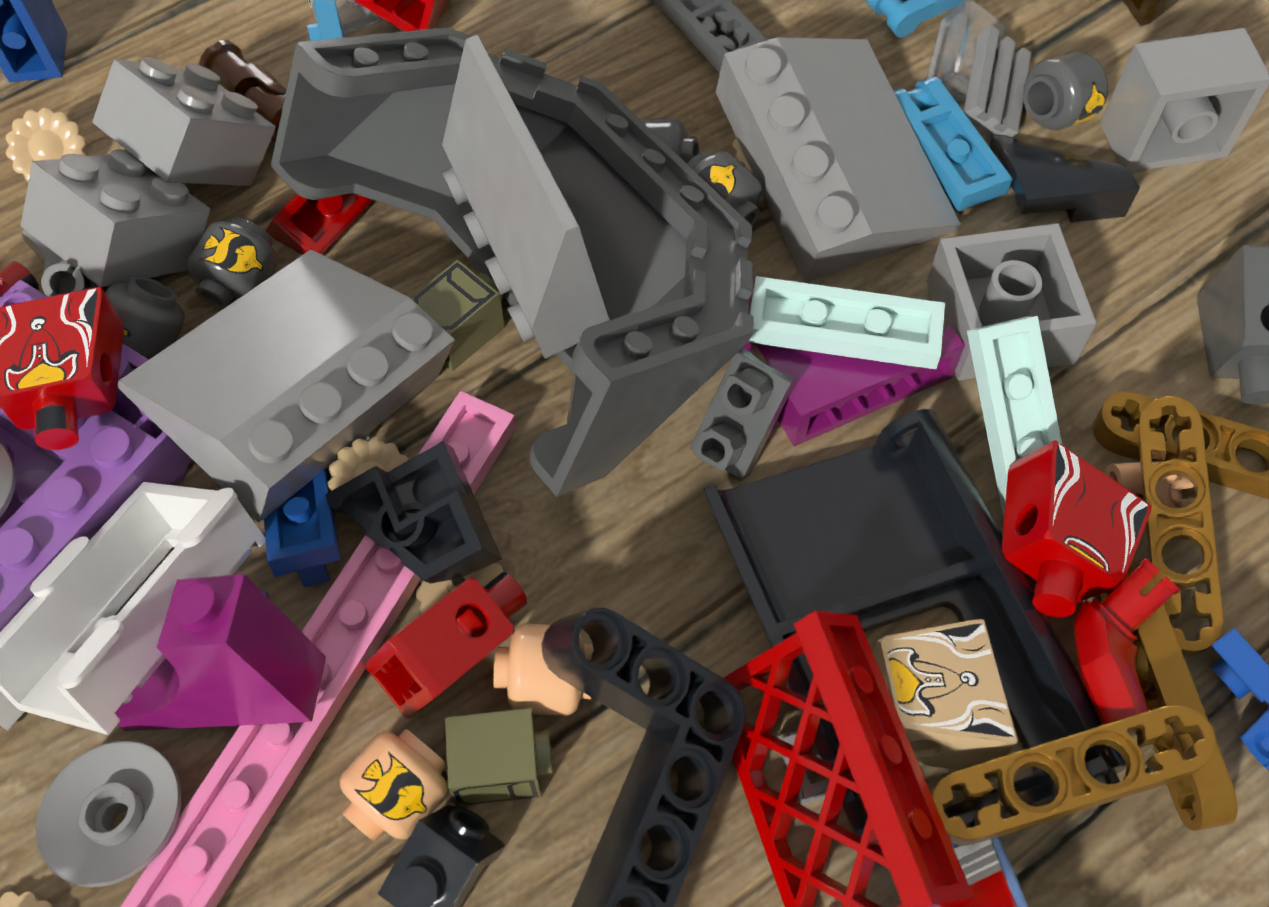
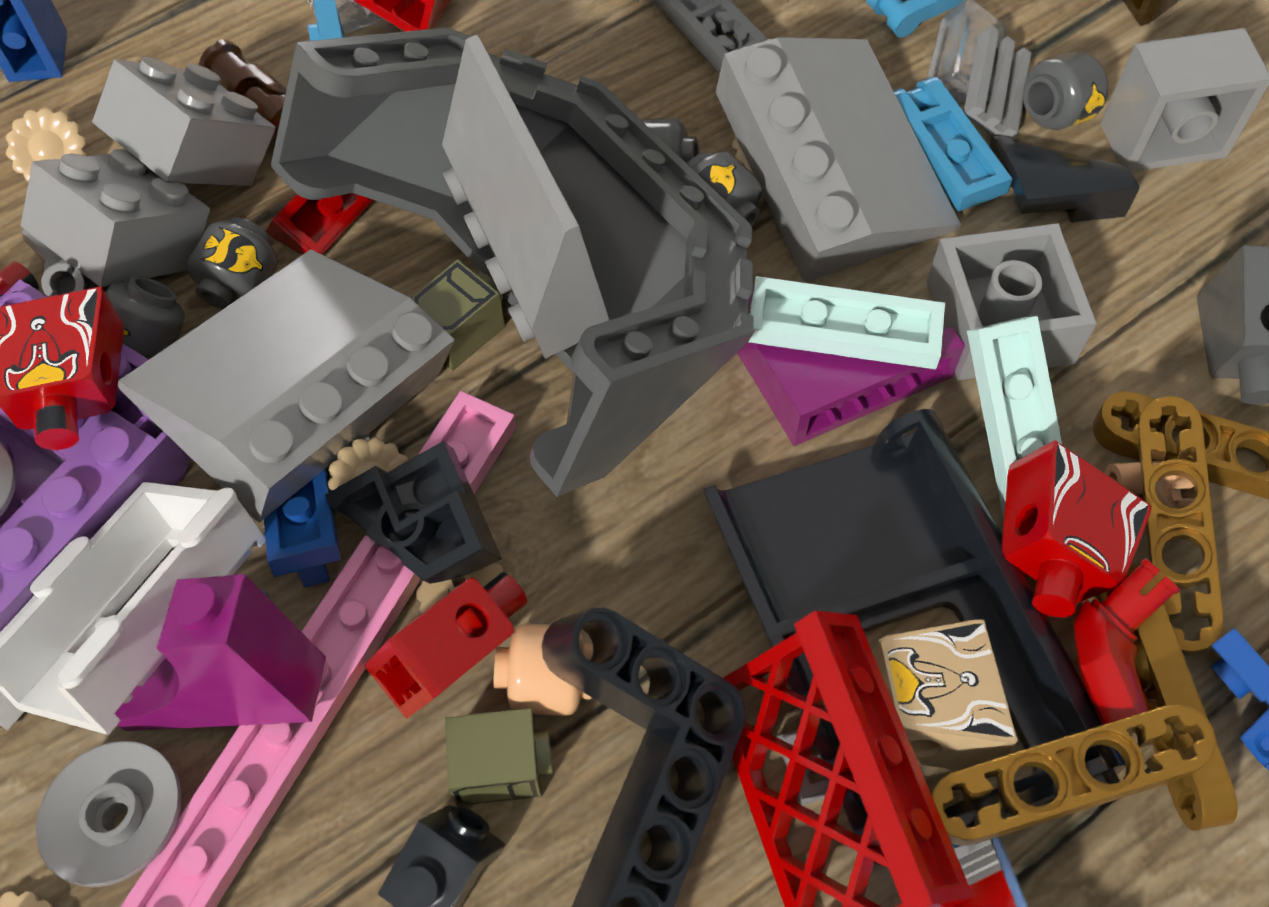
(393, 785): light nougat head -> none
(742, 414): dark grey hips -> none

